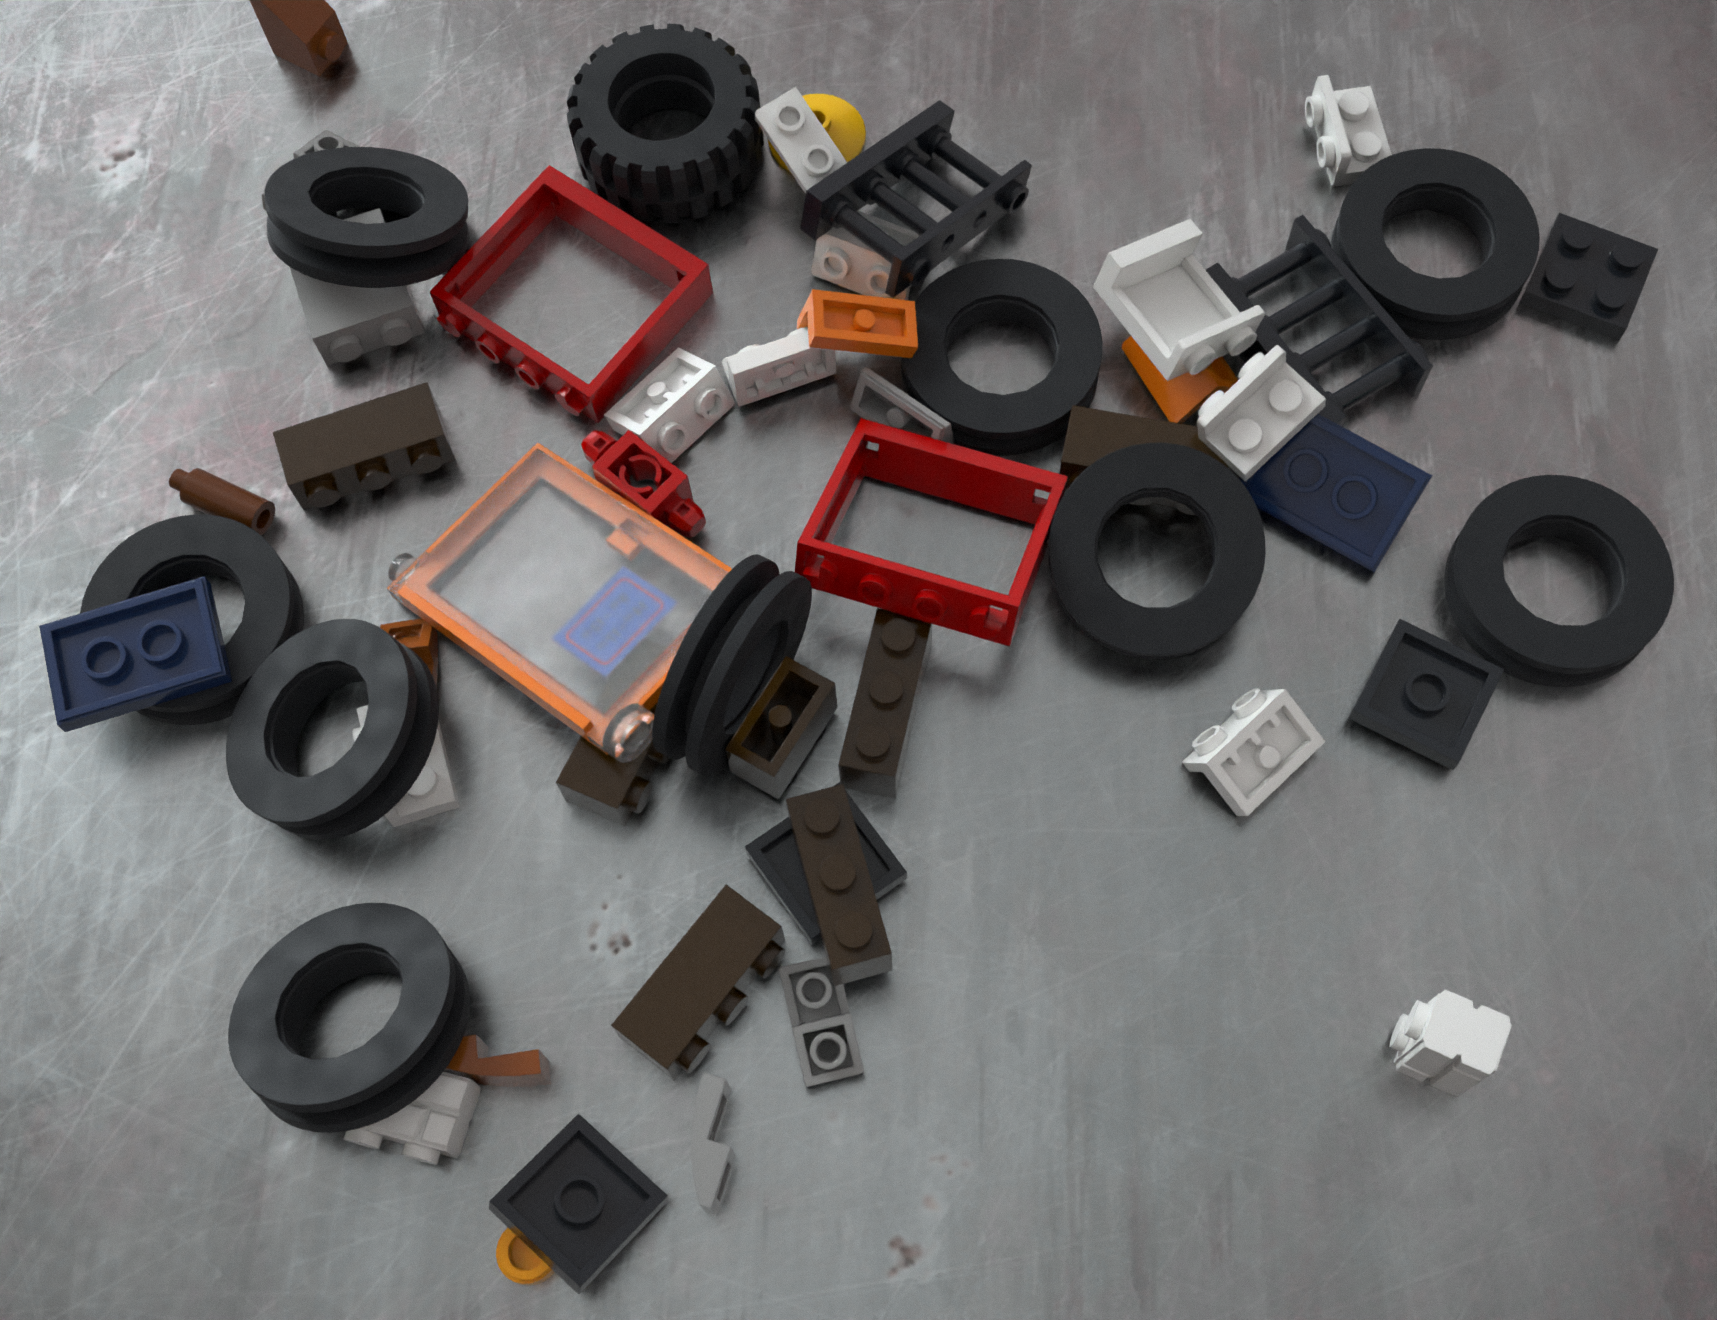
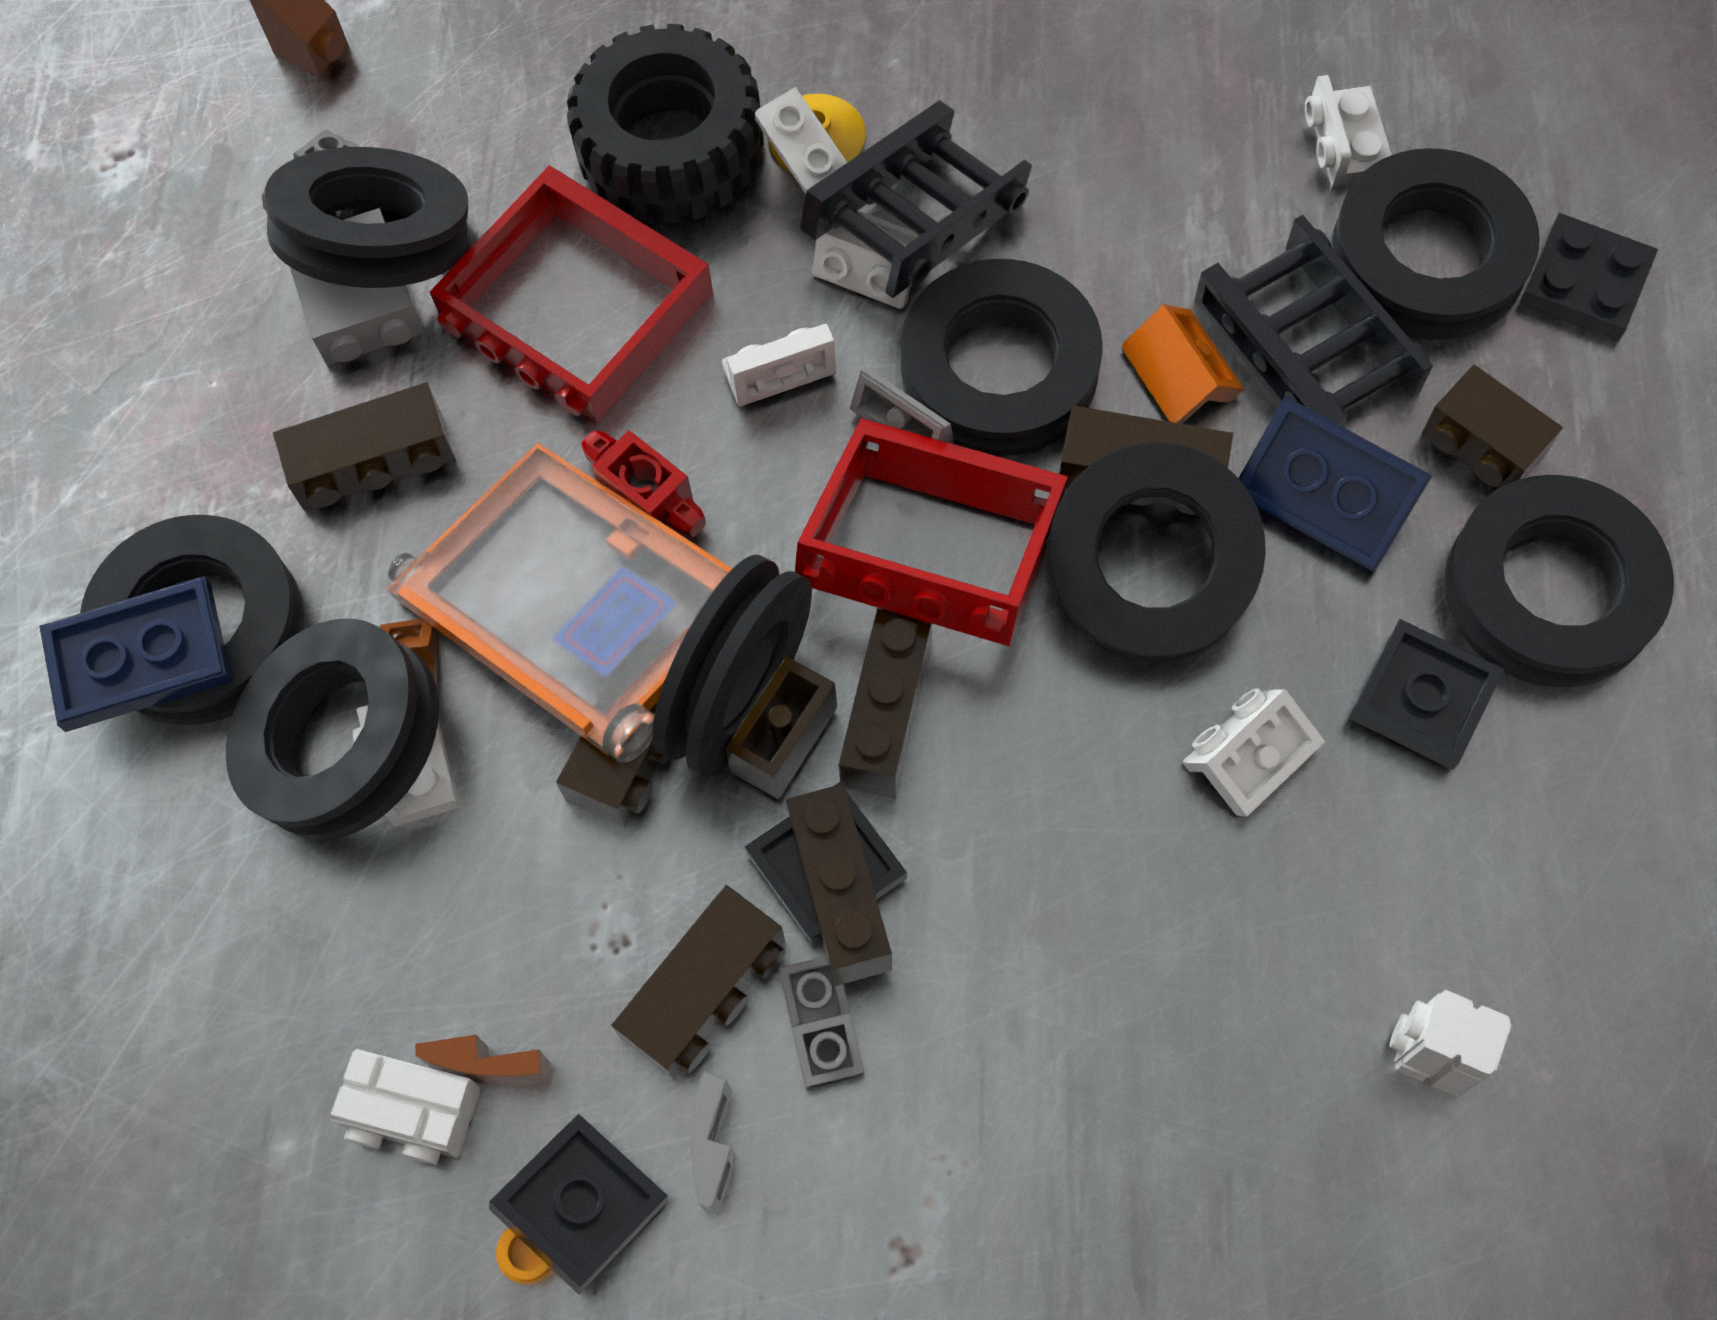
(222, 498): reddish brown cylinder -> none
(388, 1068): black tyre -> none
(673, 404): white bracket -> none
(860, 323): orange panel -> none
(1174, 303): white panel -> none
(1258, 412): white bracket -> none
(1491, 429): none -> dark brown brick

